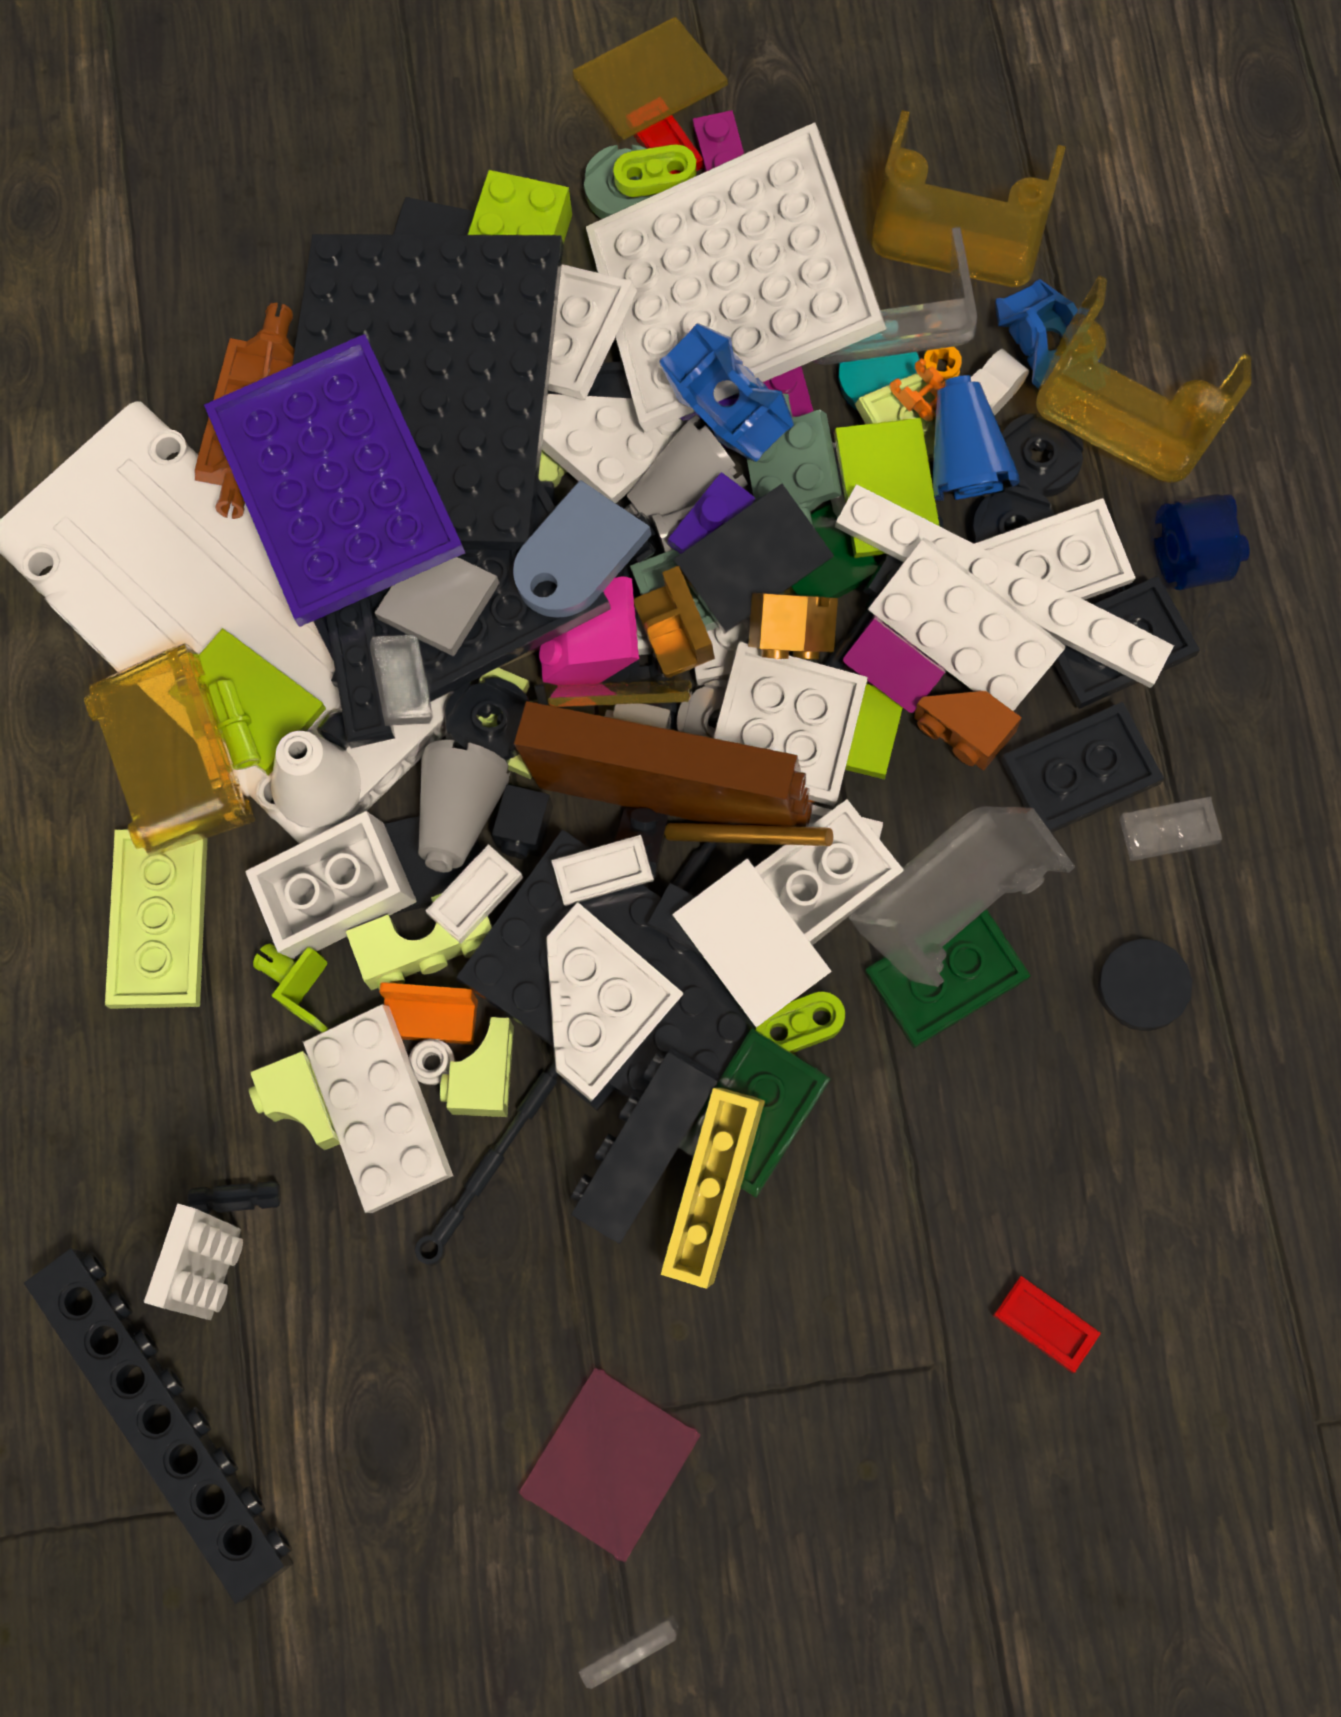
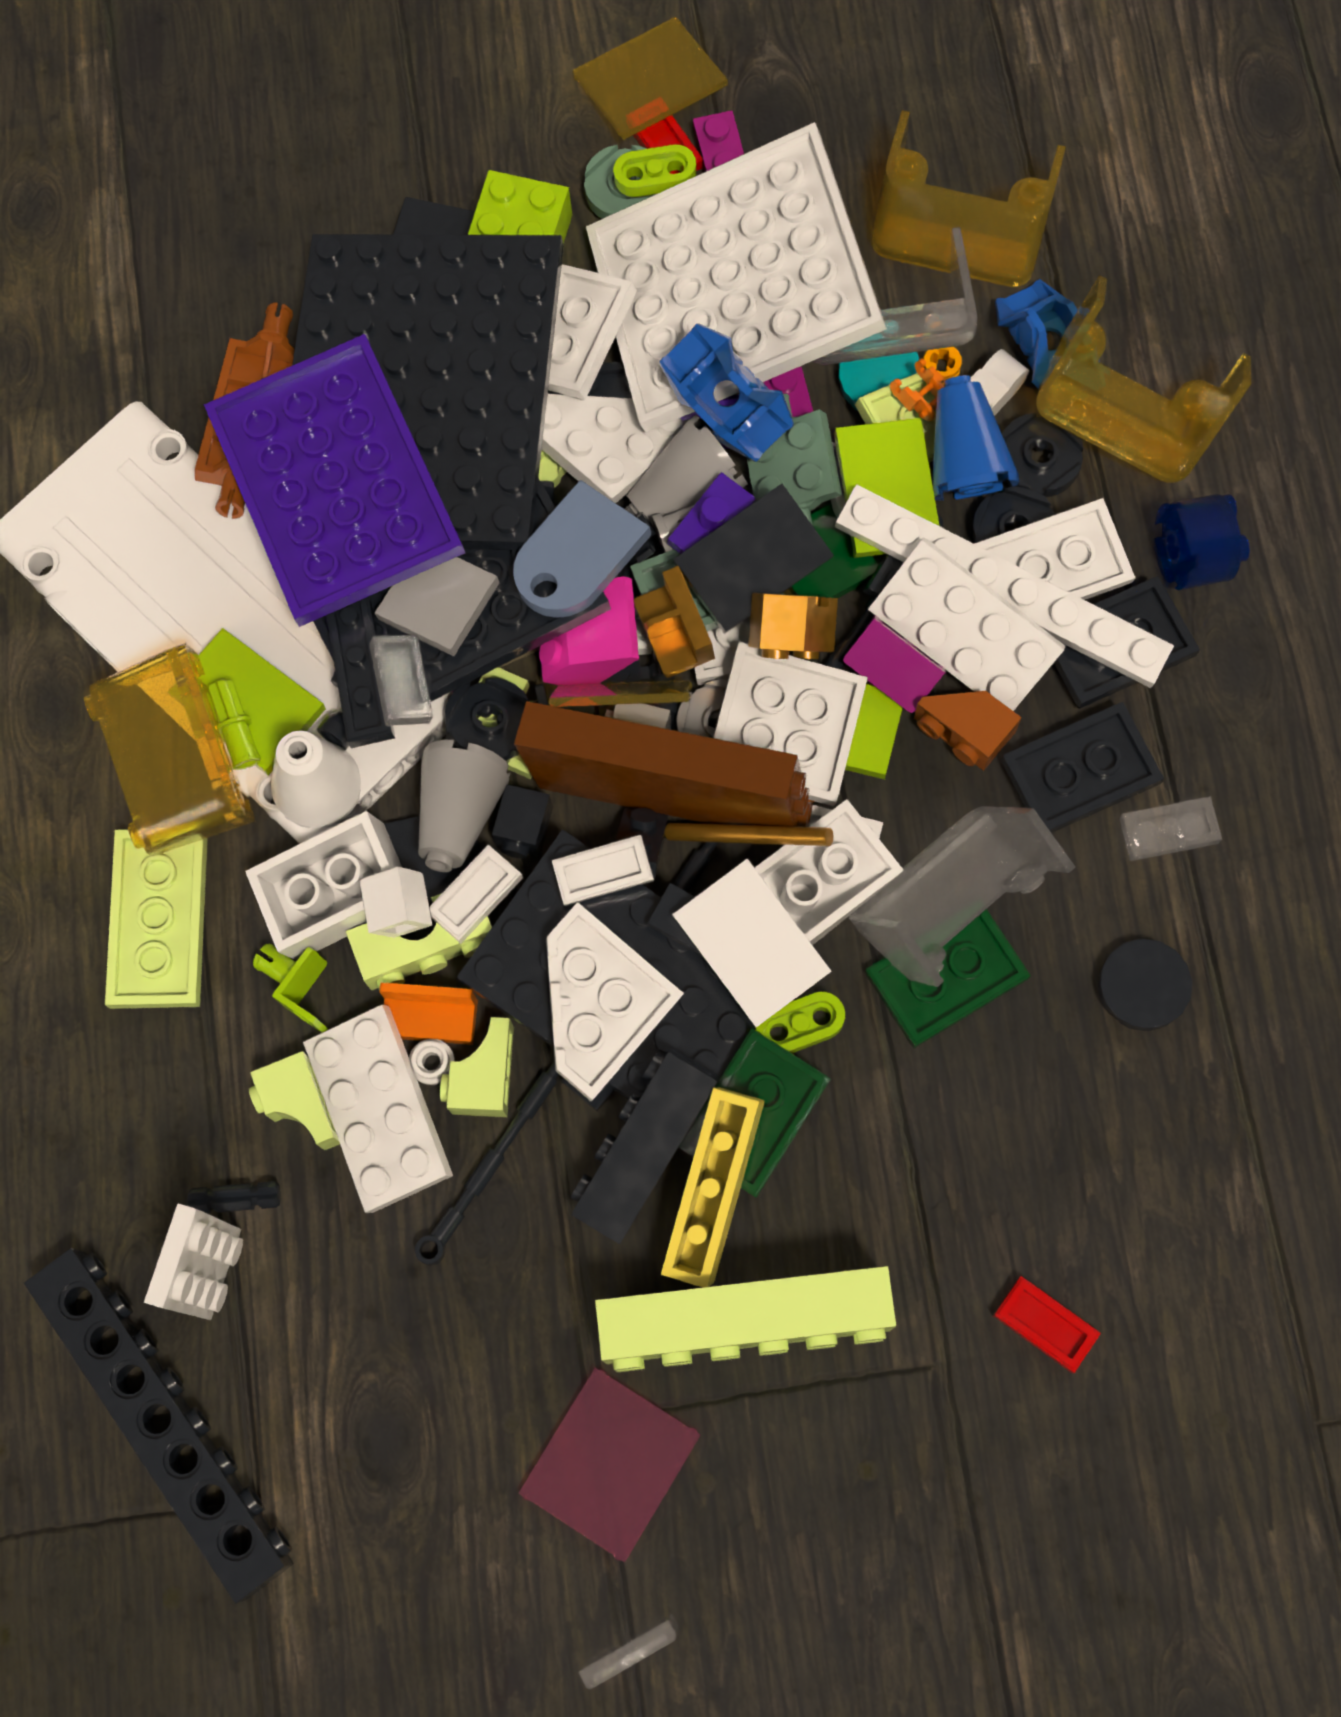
(395, 902): none -> white panel
(745, 1316): none -> yellowish green brick

